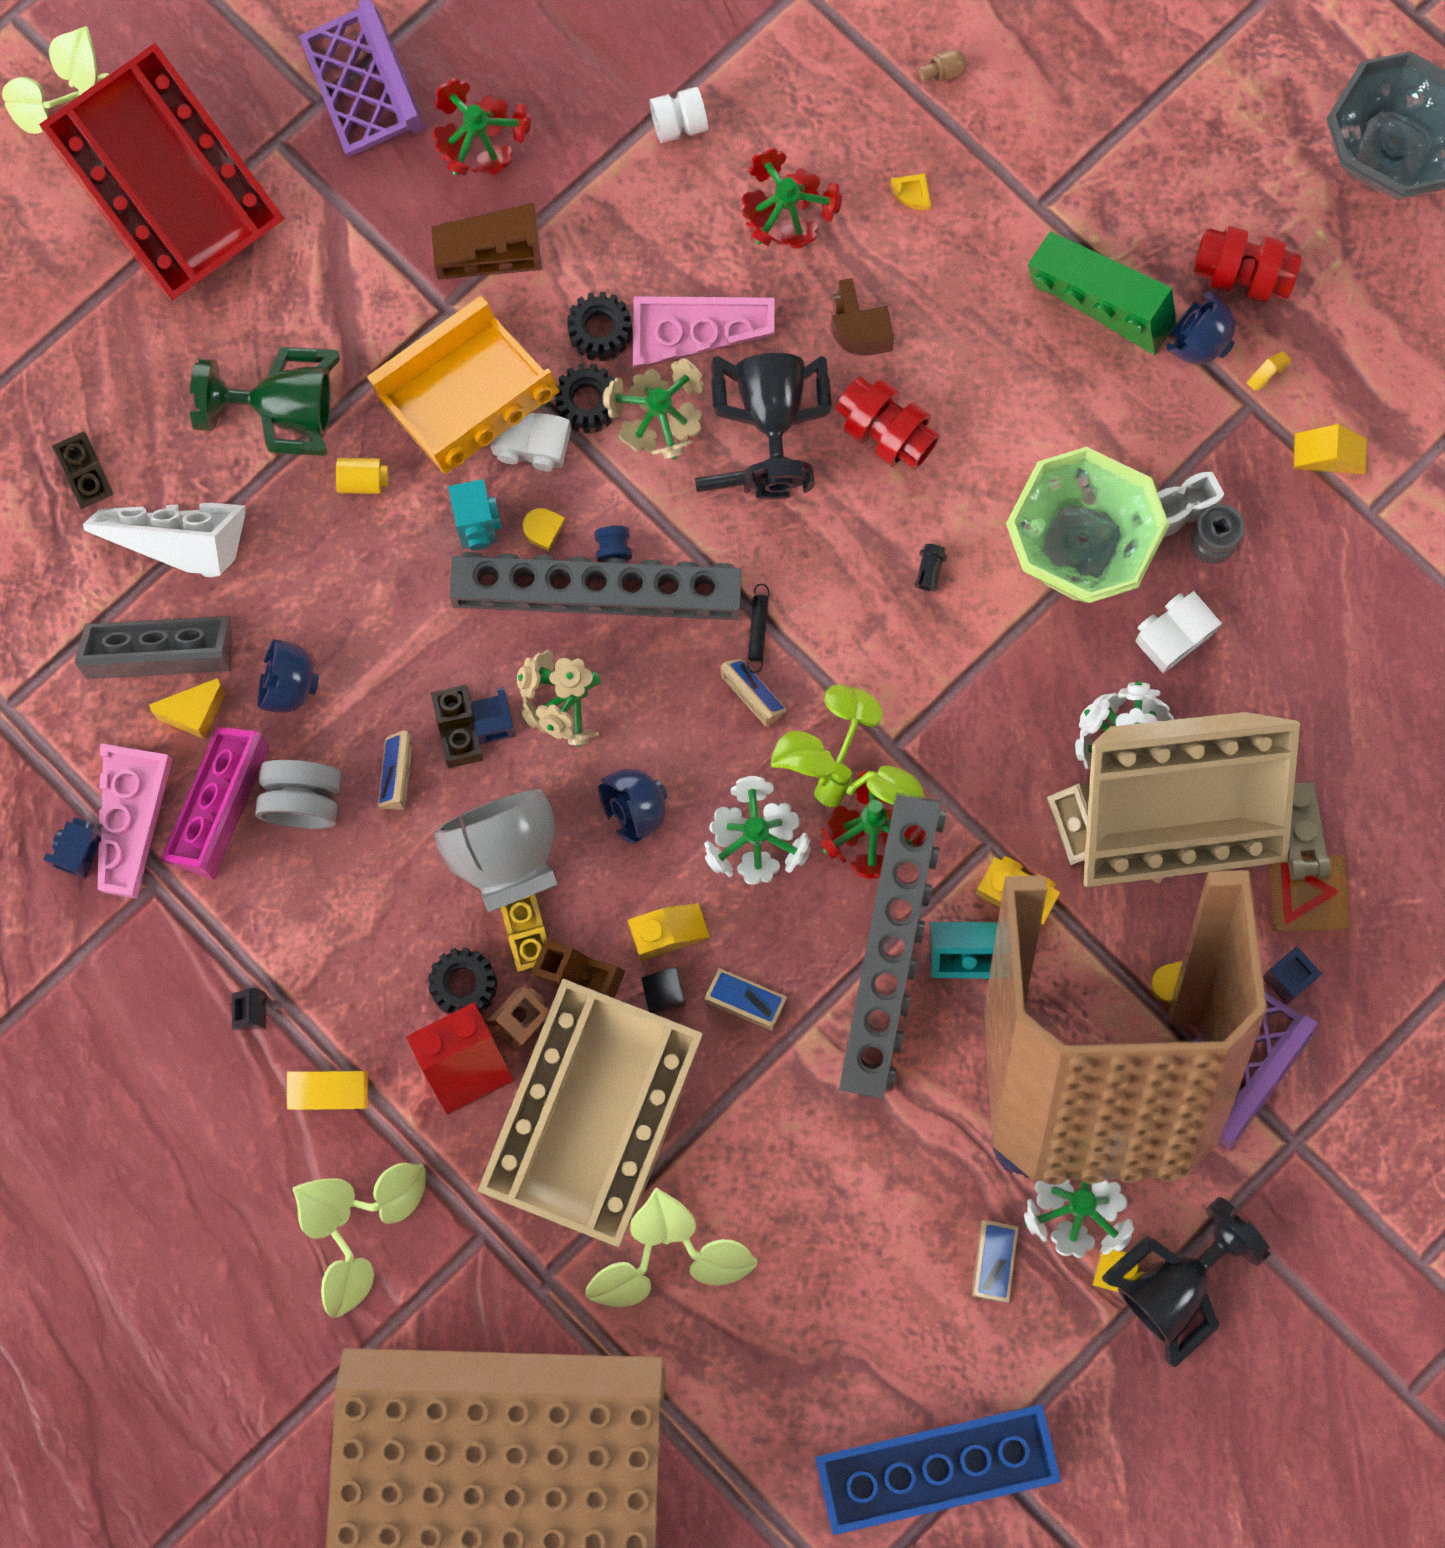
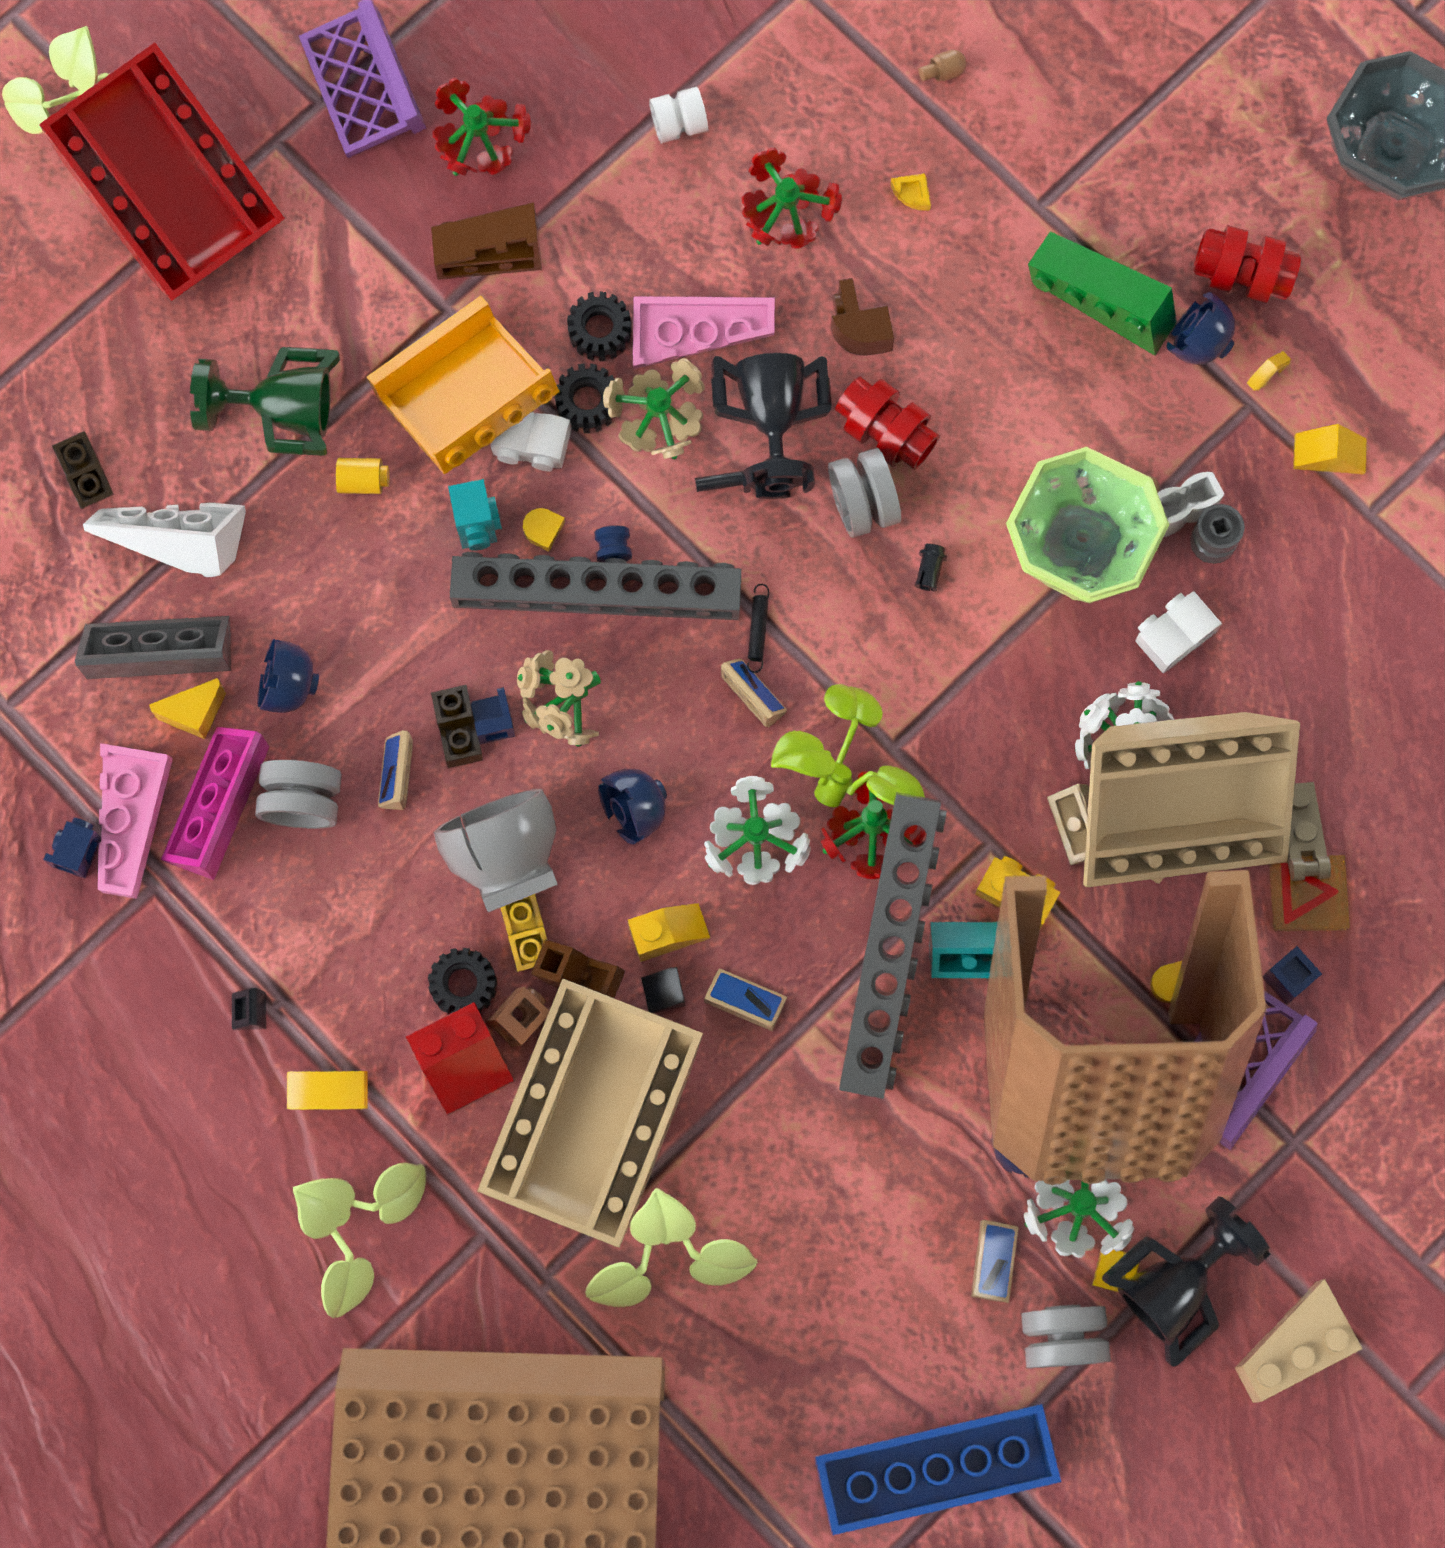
(864, 492): none -> light grey wheel
(1065, 1336): none -> light grey wheel
(1301, 1344): none -> tan wedge

